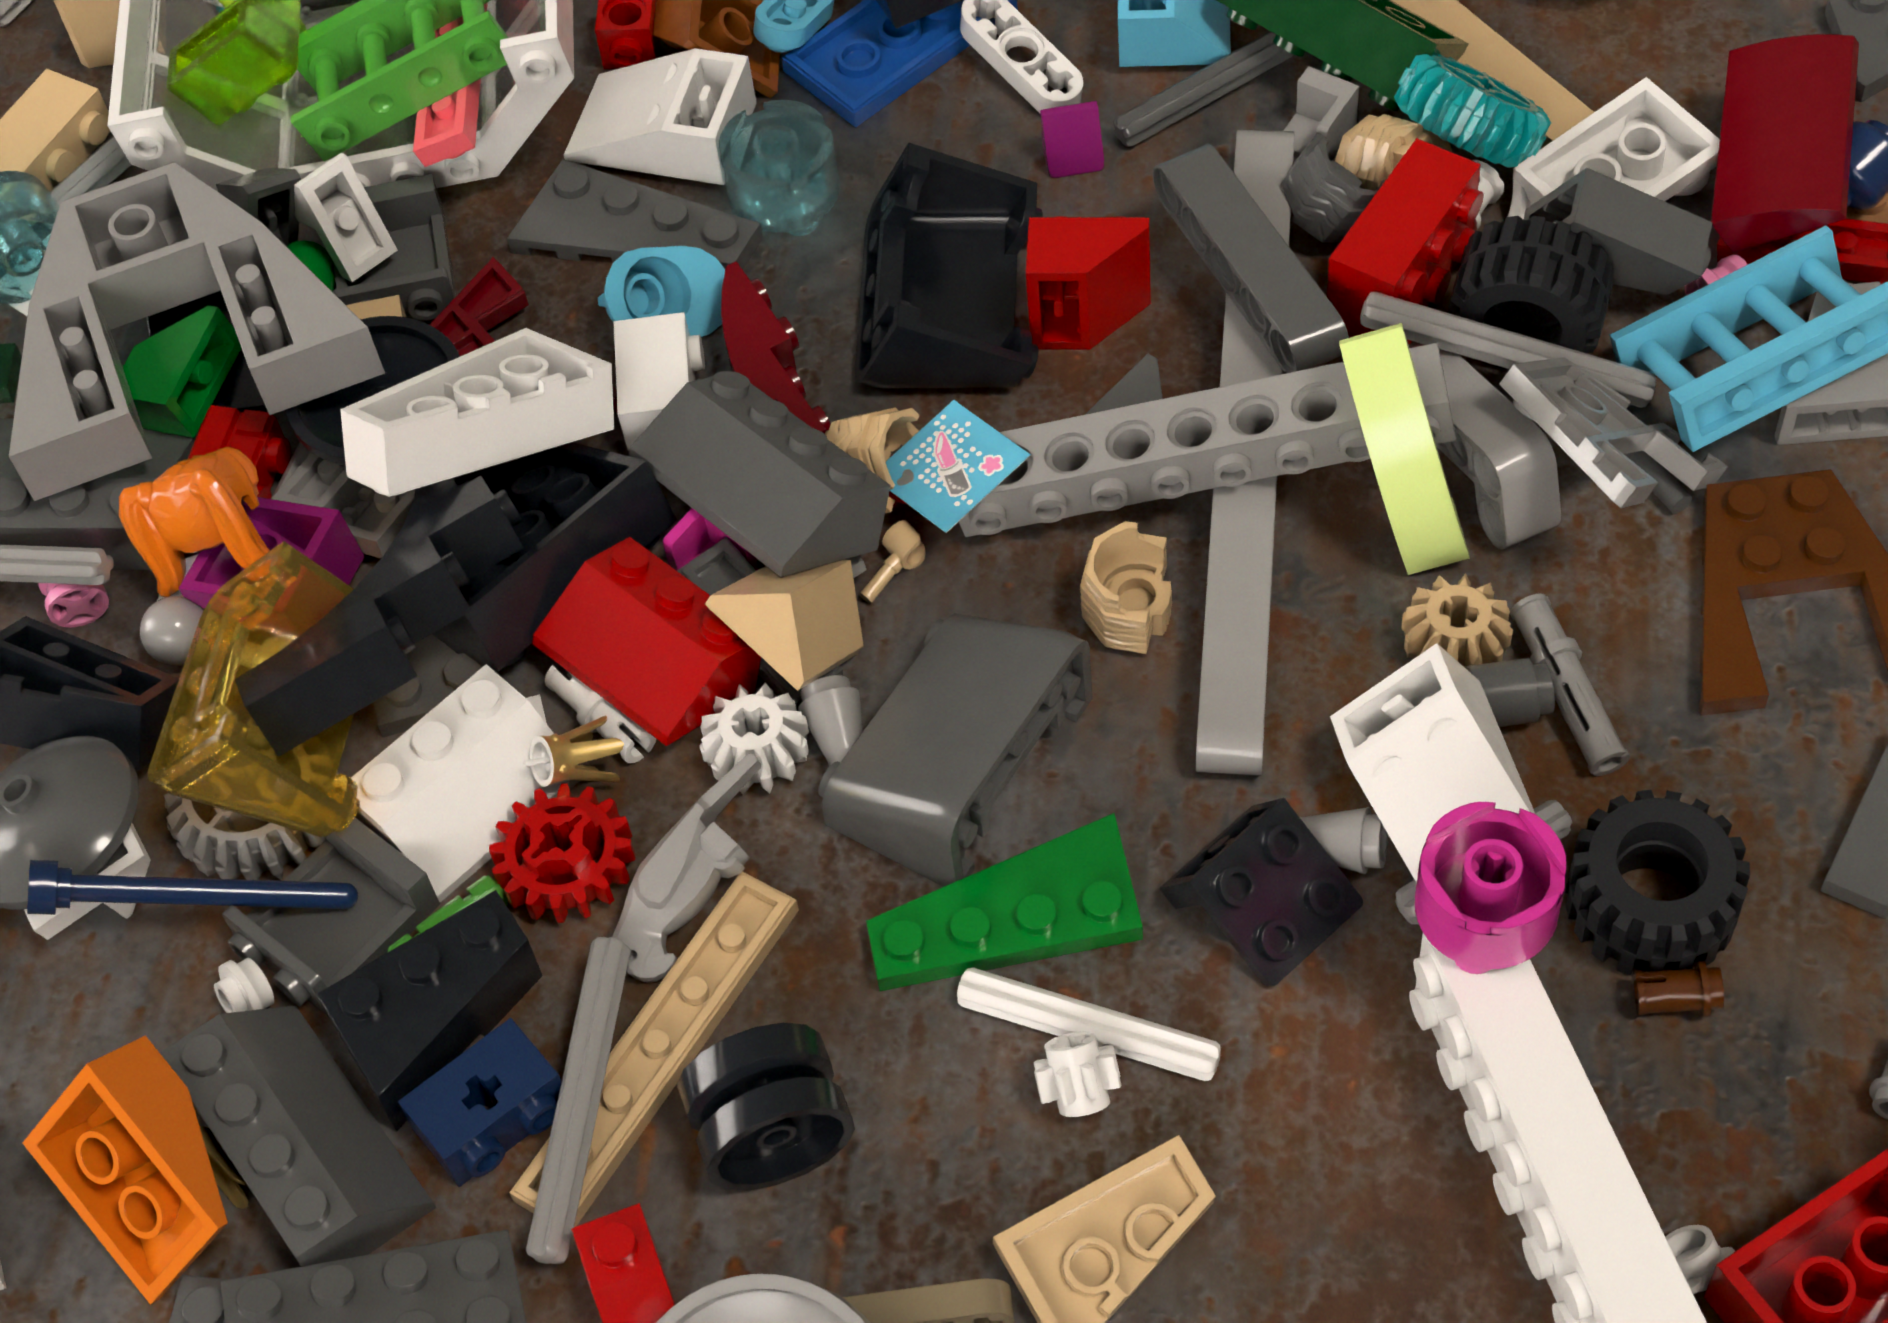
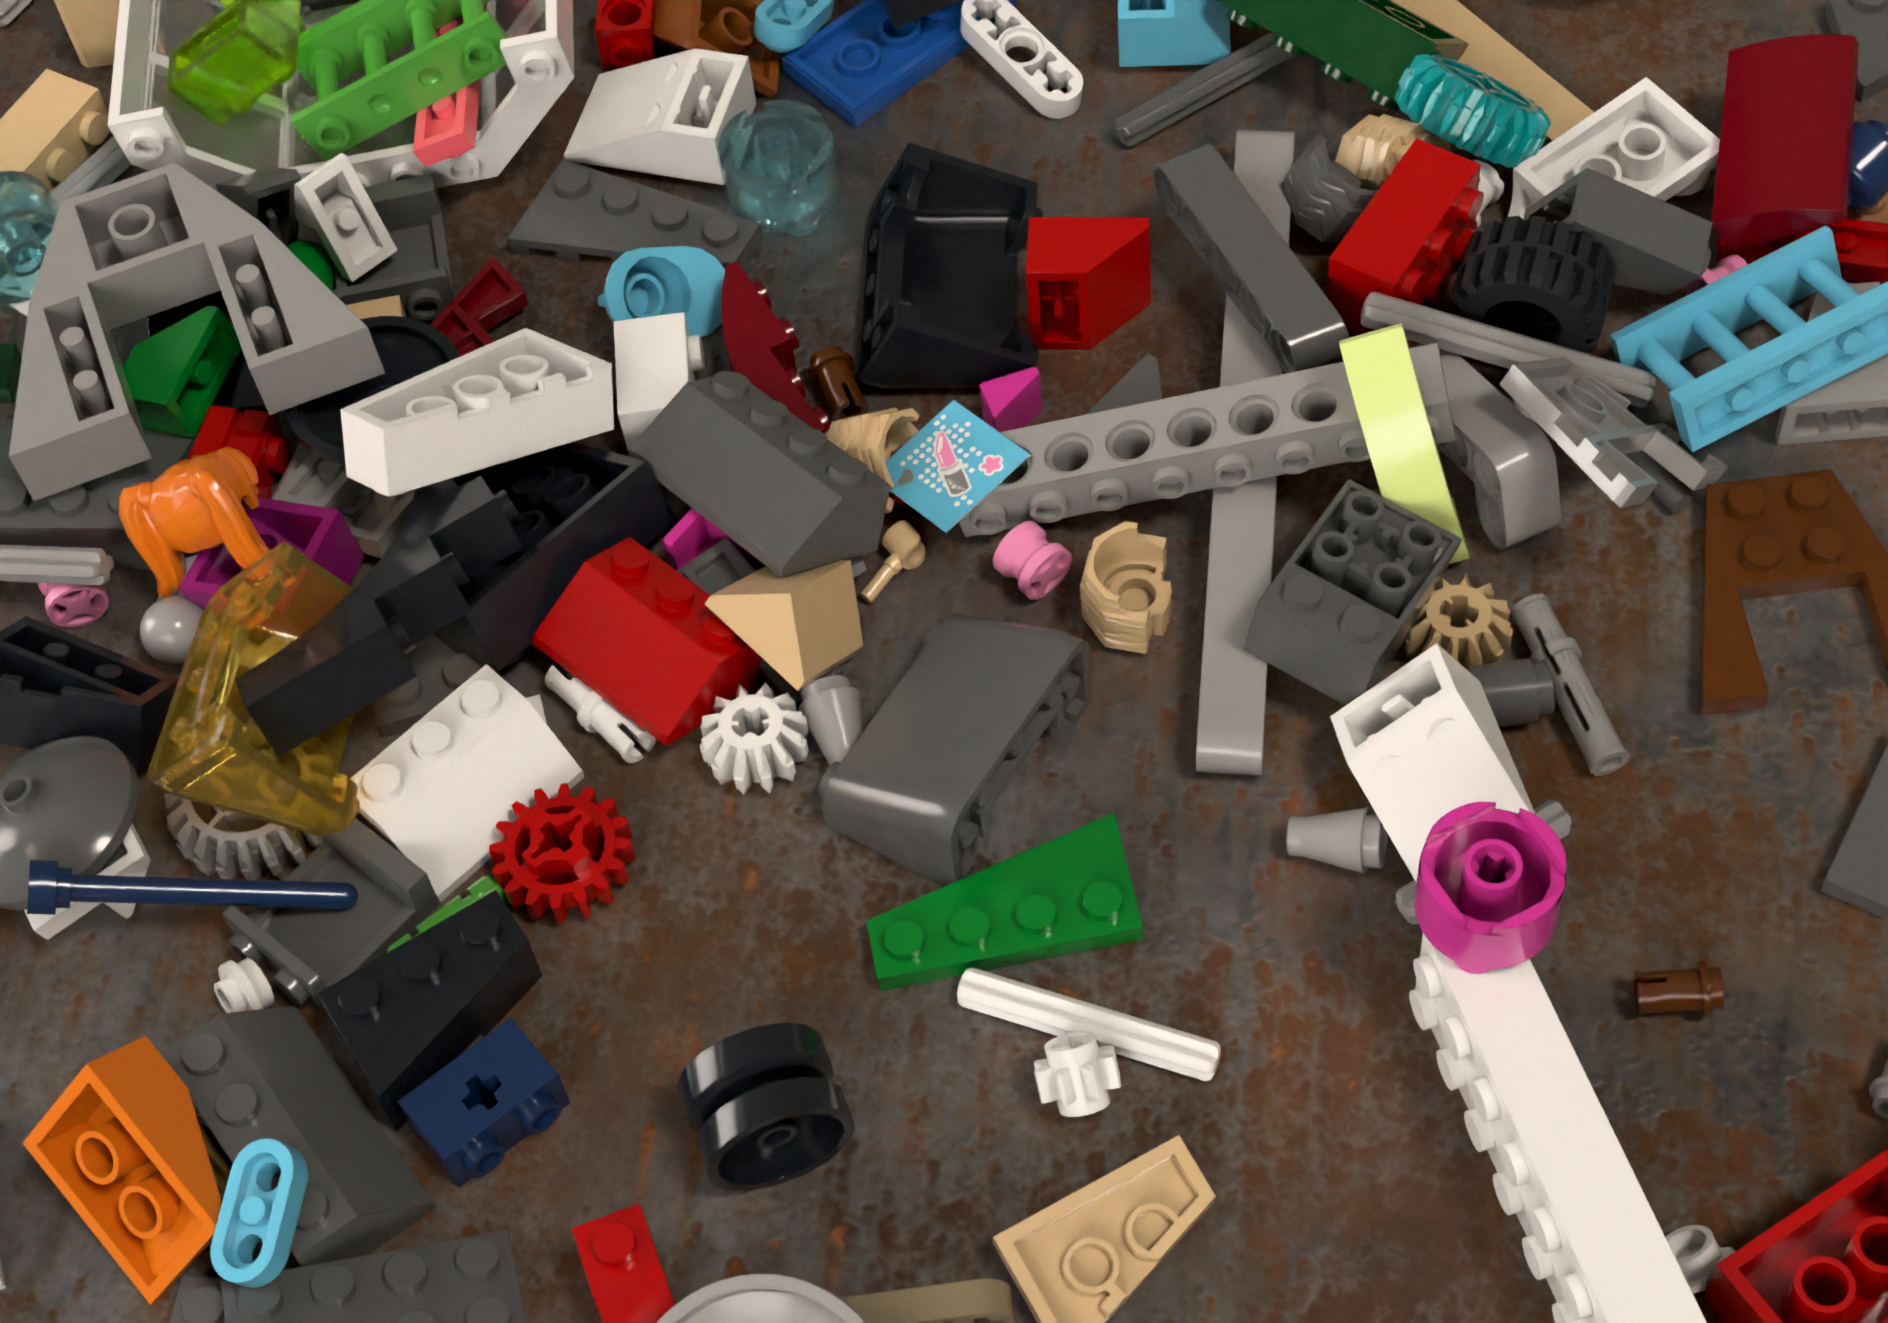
(259, 1214): none -> medium azure plate
(557, 756): pearl gold piece -> none
(578, 1101): light grey axle -> none
(674, 1028): tan tile -> none
(681, 877): light grey animal -> none
(833, 373): none -> reddish brown pin
(1011, 399): none -> dark pink slope
(1032, 560): none -> bright pink wheel
(1072, 139): magenta slope -> none
(1267, 889): black bracket -> none
(1323, 107): light grey panel -> none
(1350, 593): none -> dark grey slope
(1666, 838): black tyre -> none

